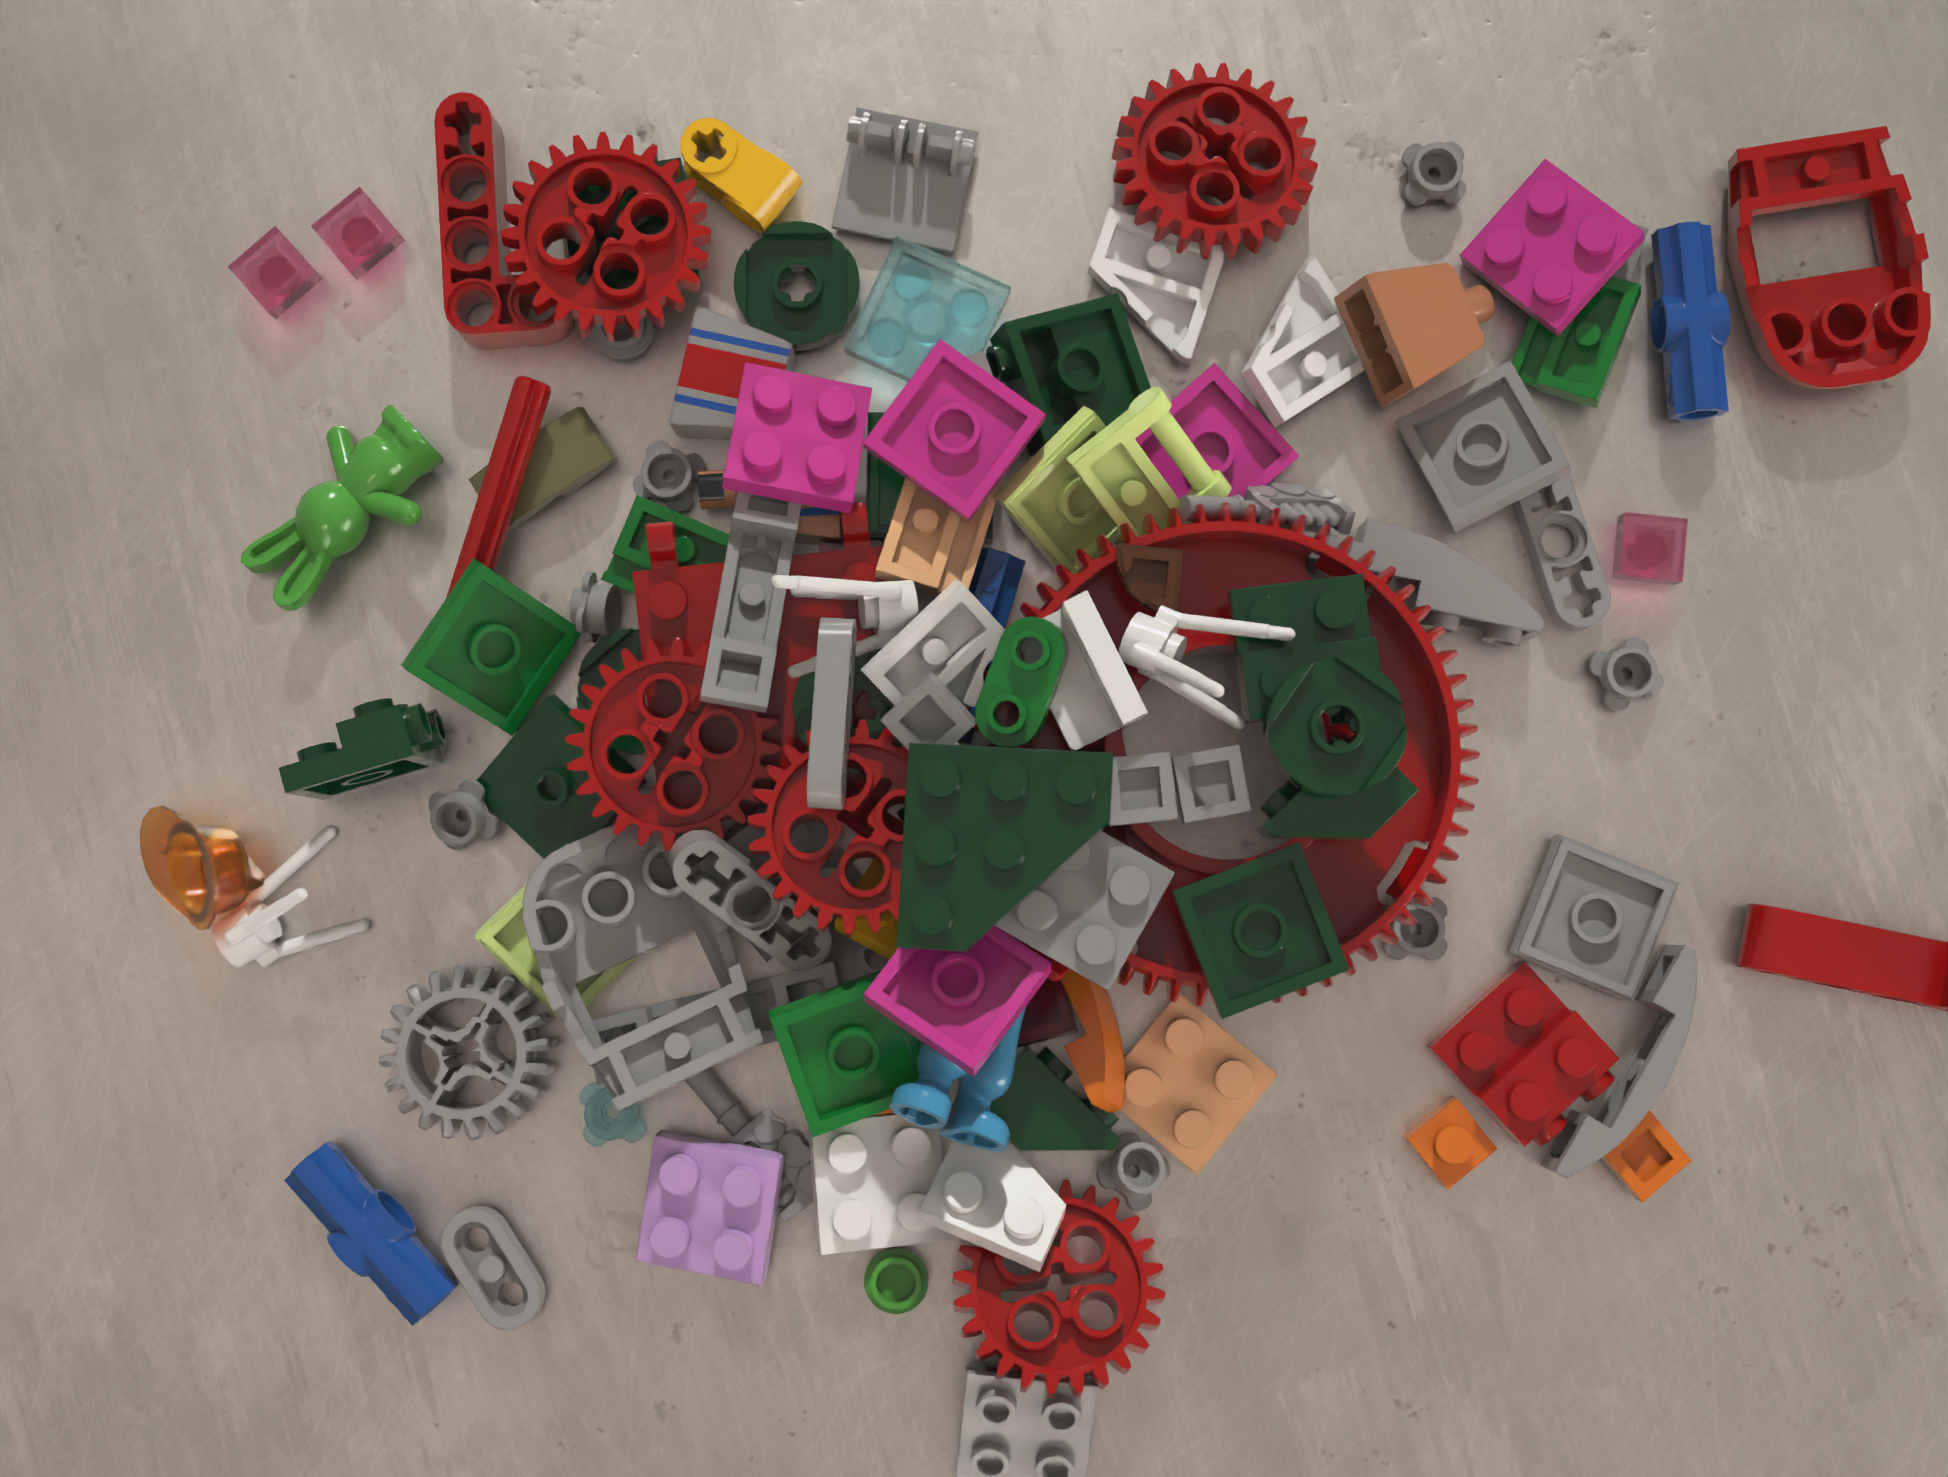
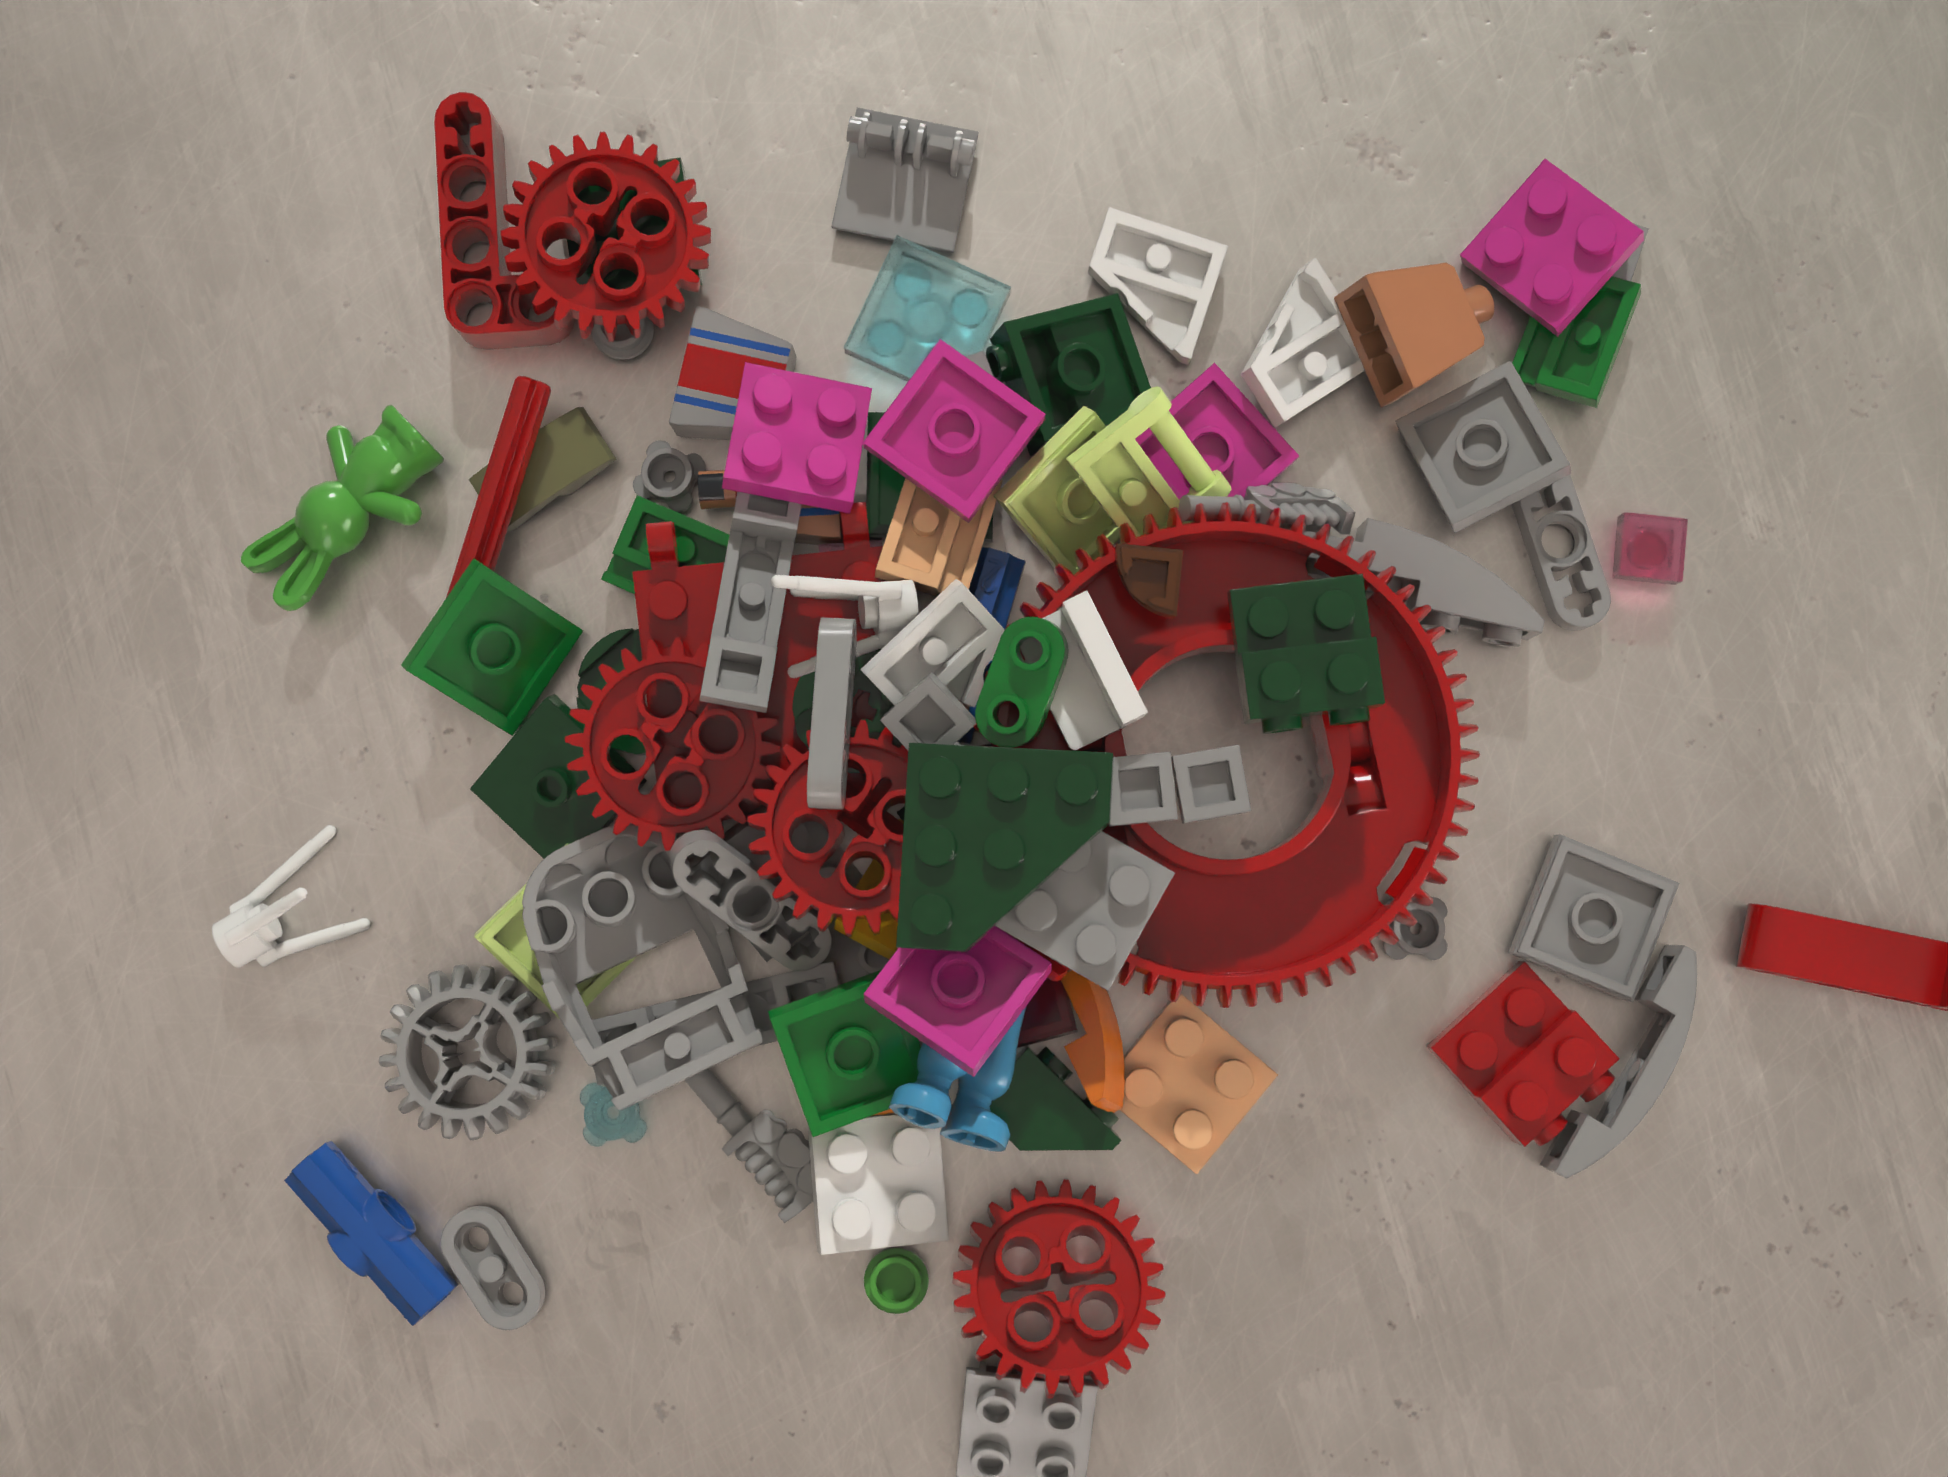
(196, 866): clear orange piece -> none
(275, 272): clear pink plate -> none
(358, 233): clear pink plate -> none
(376, 747): dark green plate -> none
(449, 824): light grey plate -> none
(595, 607): light grey plate -> none
(710, 1207): lavender plate -> none
(747, 178): yellow piece -> none
(825, 262): dark green plate -> none
(994, 1203): white wing -> none
(1151, 1168): light grey plate -> none
(1157, 652): white plant -> none
(1214, 161): red gear -> none
(1259, 930): dark green plate -> none
(1305, 815): dark green slope -> none
(1375, 720): dark green plate -> none
(1437, 155): light grey plate -> none
(1450, 1142): orange plate -> none
(1635, 657): light grey plate -> none
(1646, 1158): orange plate -> none
(1689, 322): blue piece -> none
(1839, 324): red slope -> none

